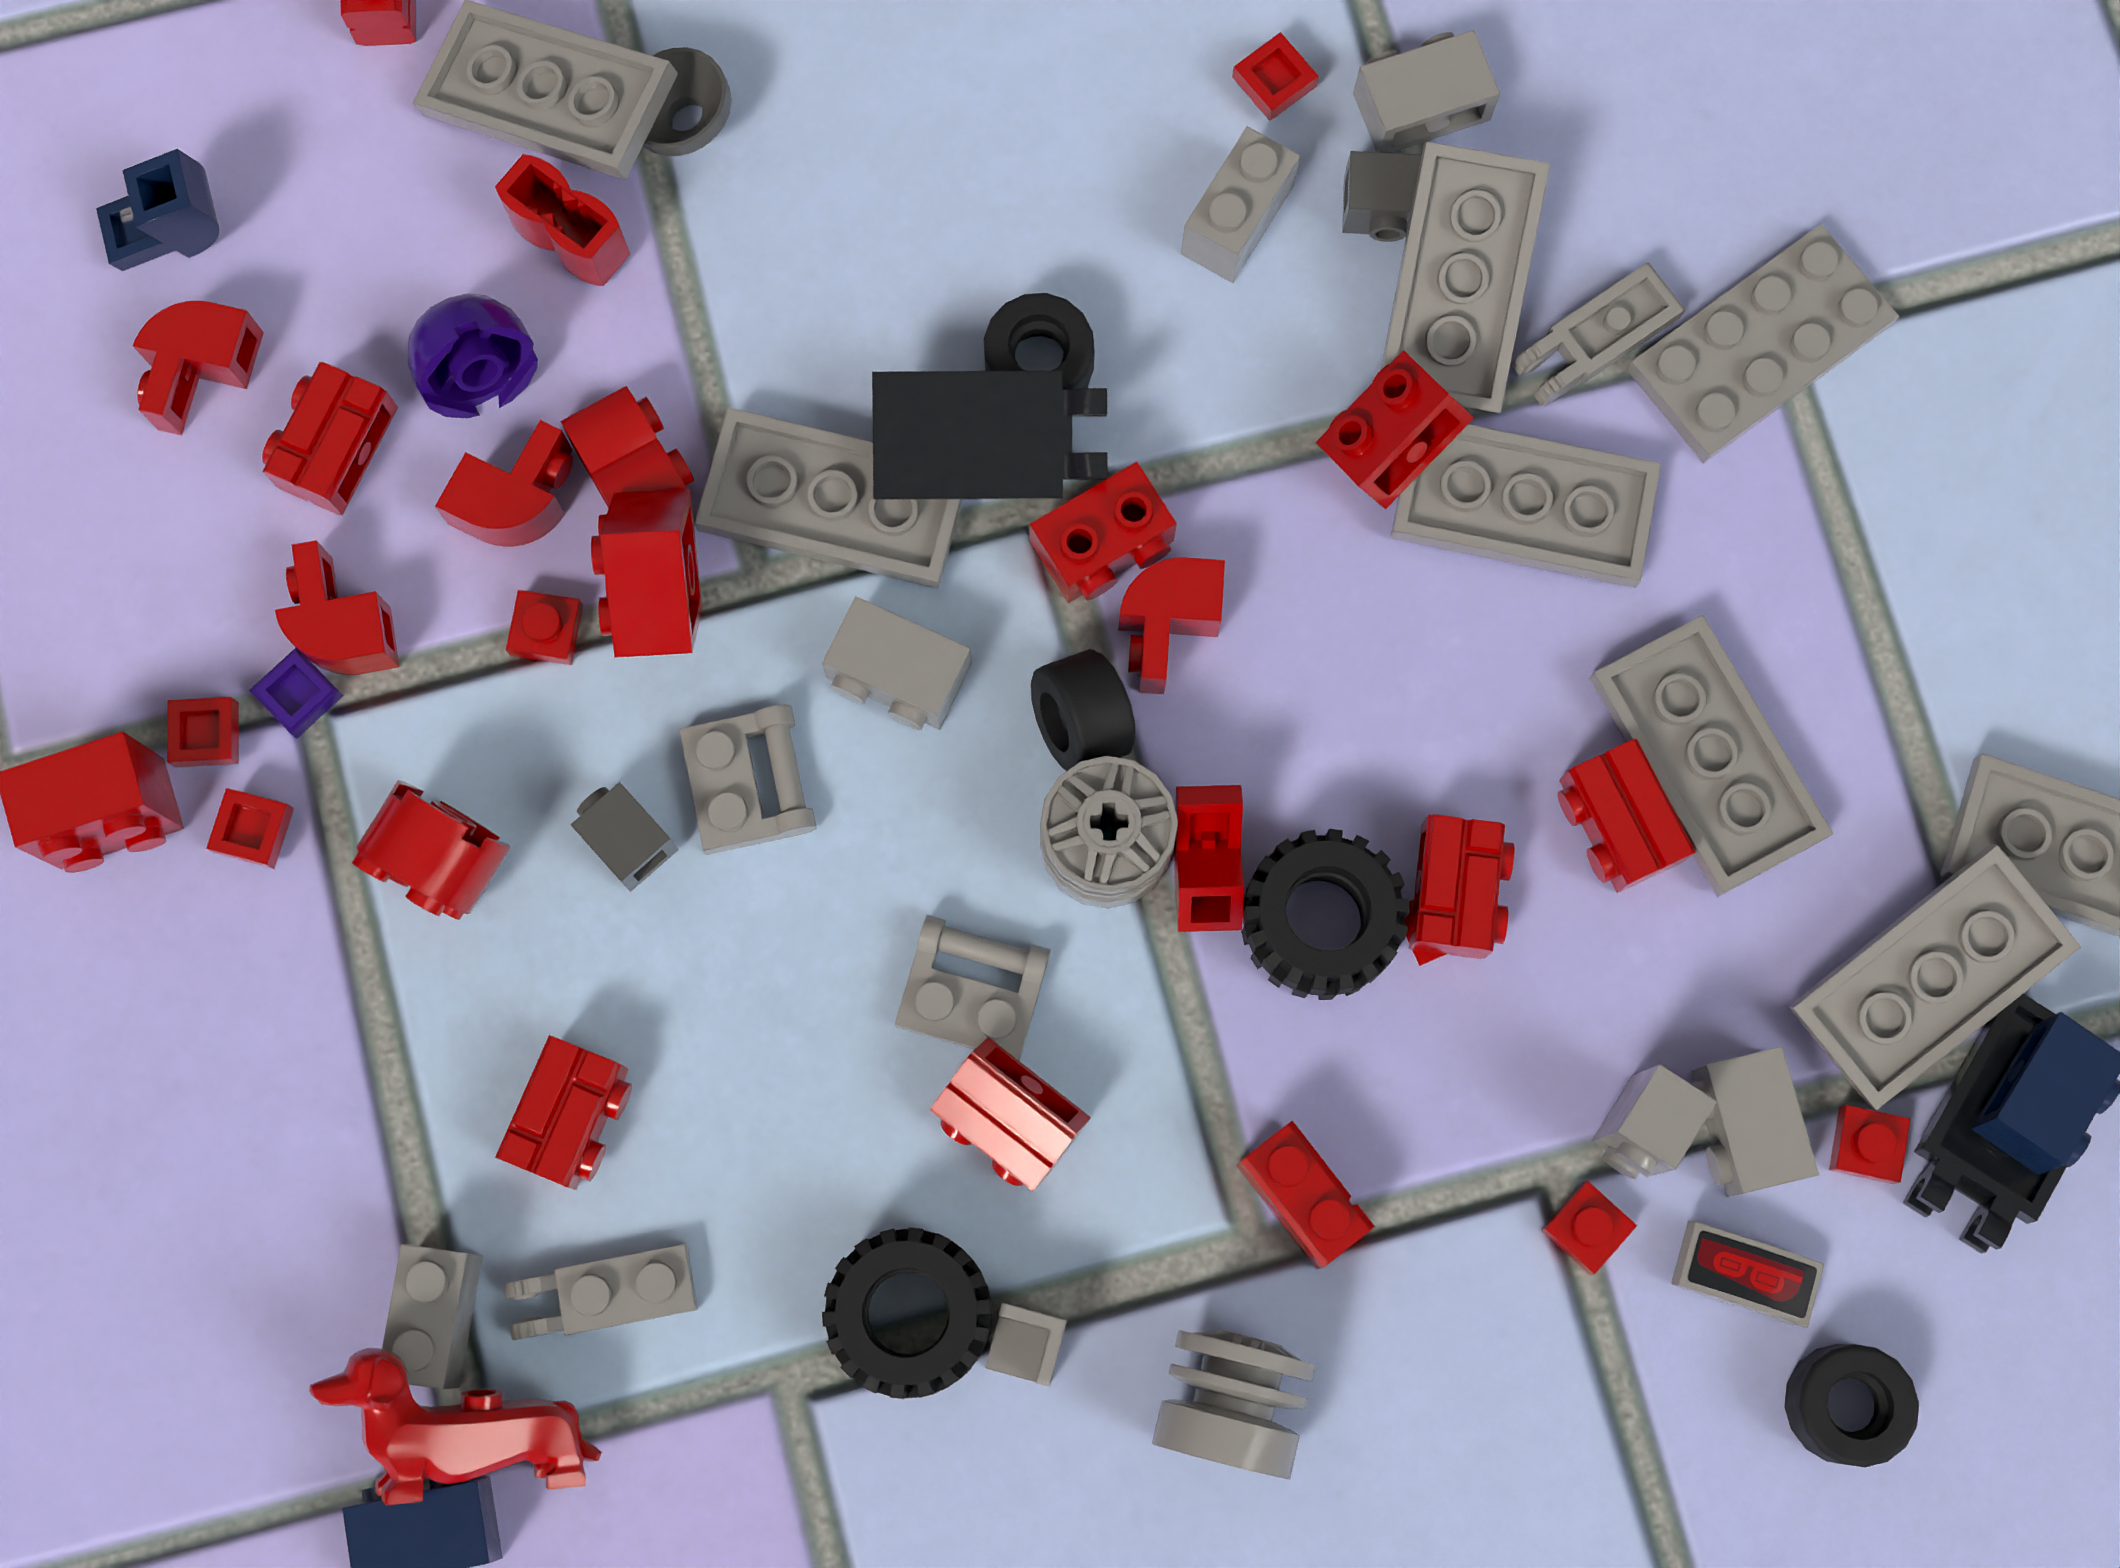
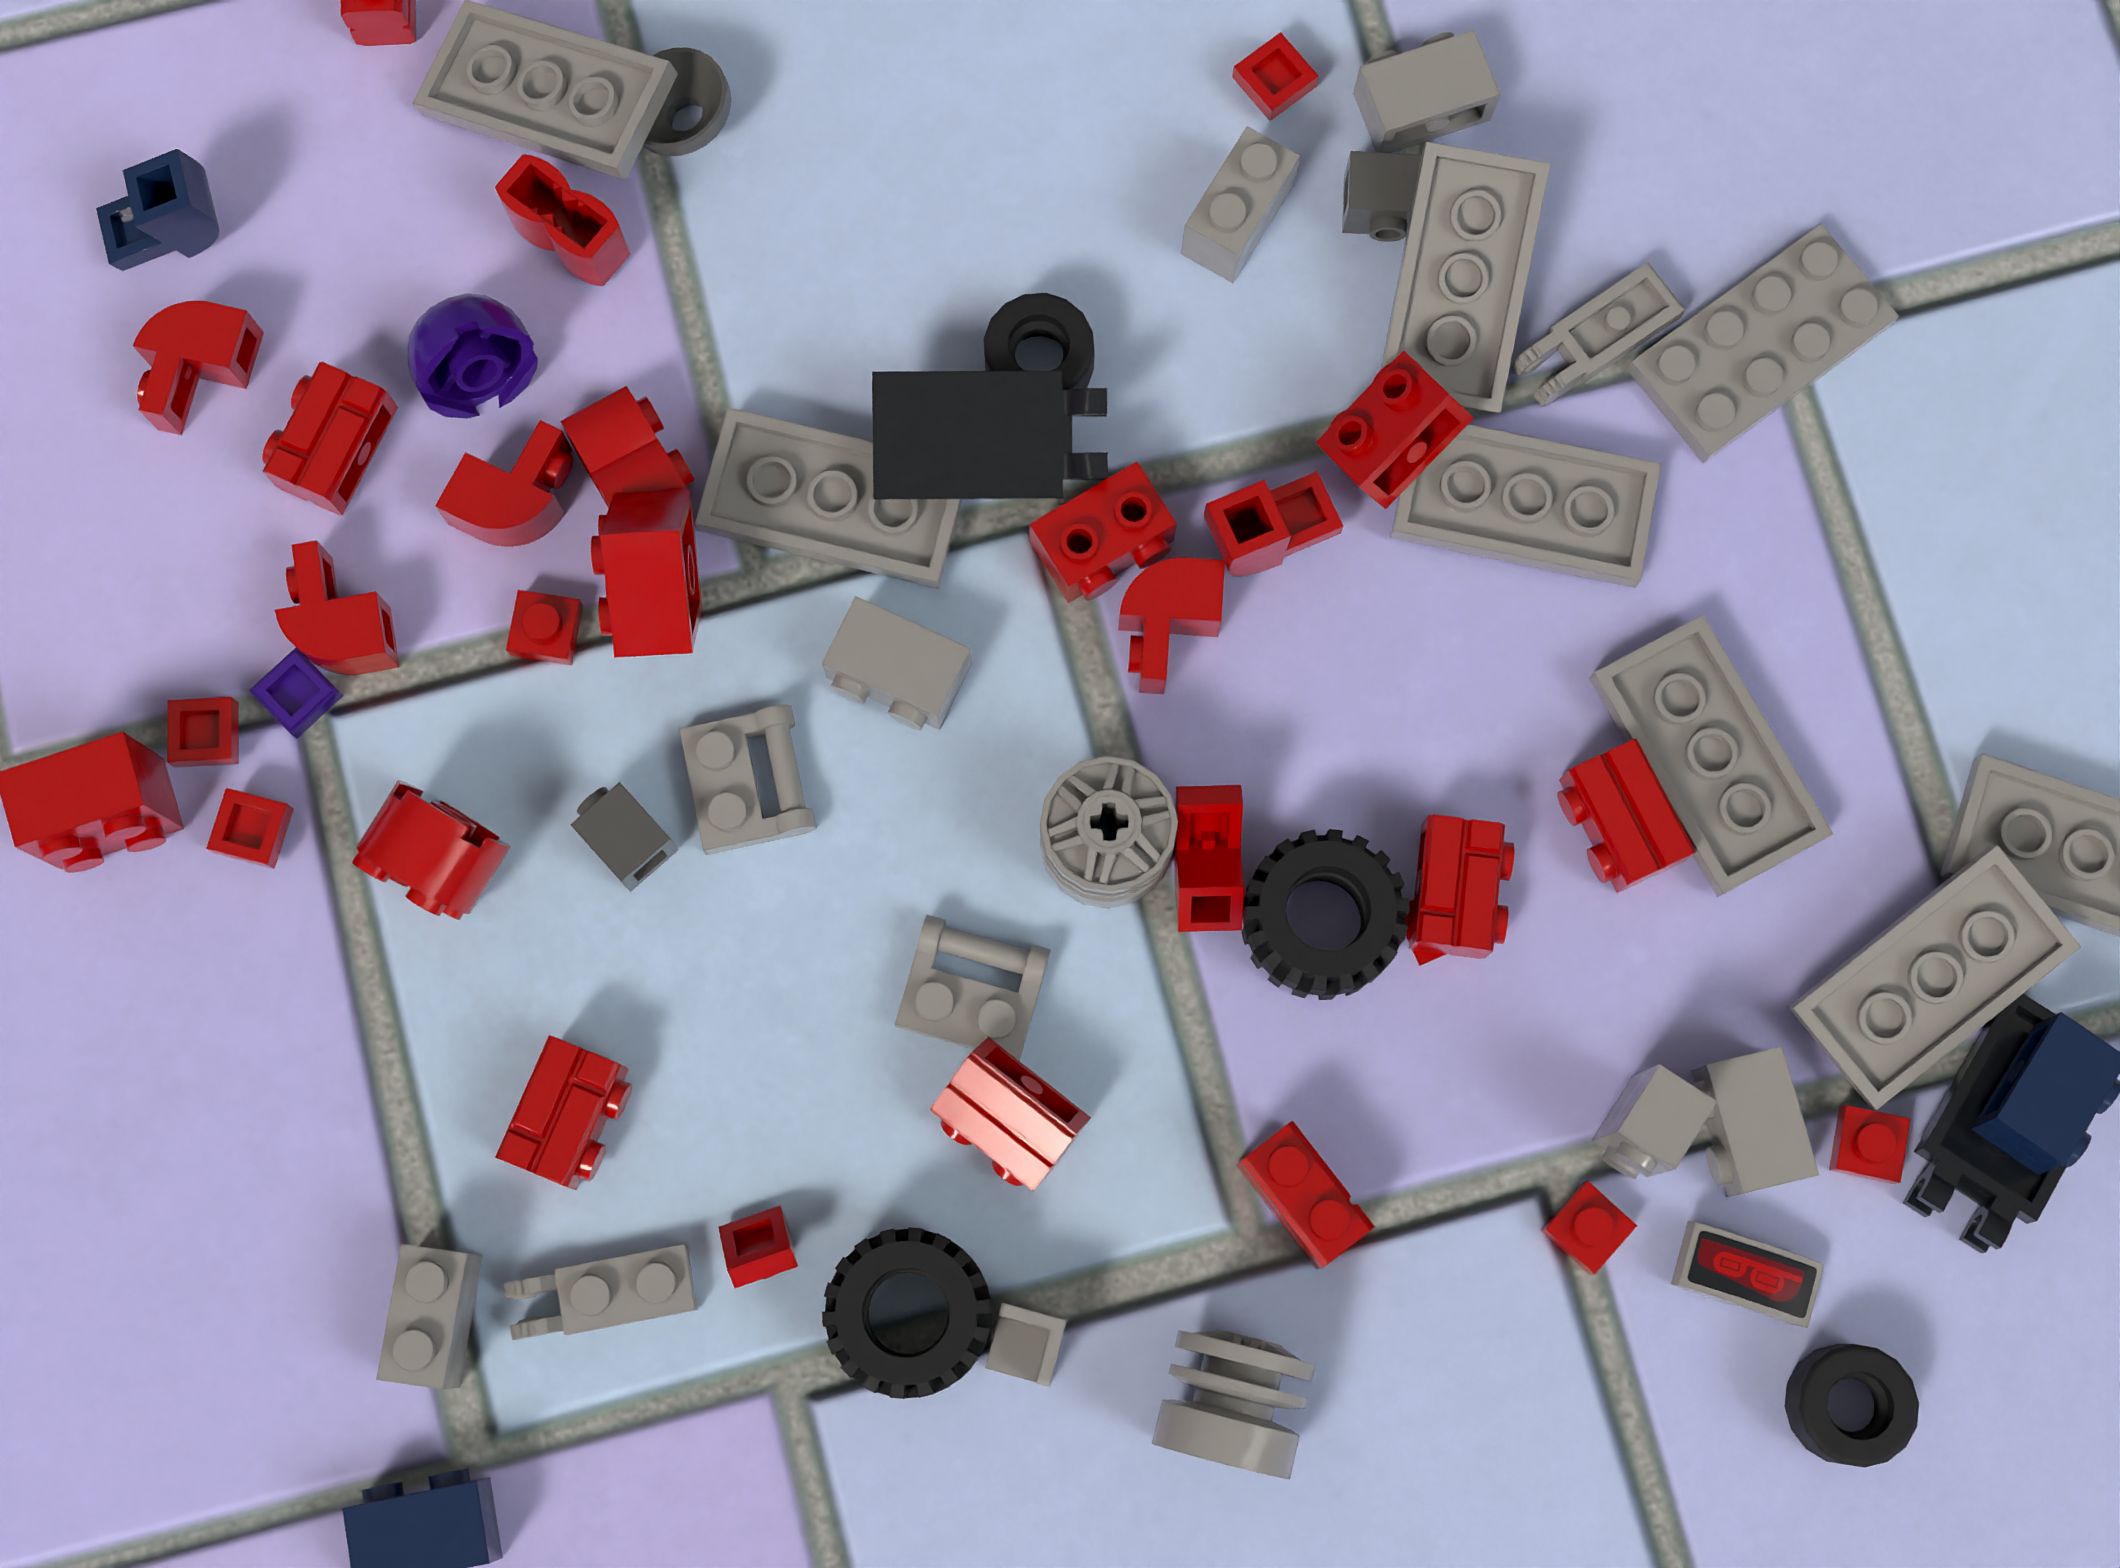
(453, 1440): red animal -> none
(757, 1247): none -> red plate
(1082, 709): black tyre -> none
(1264, 525): none -> red brick

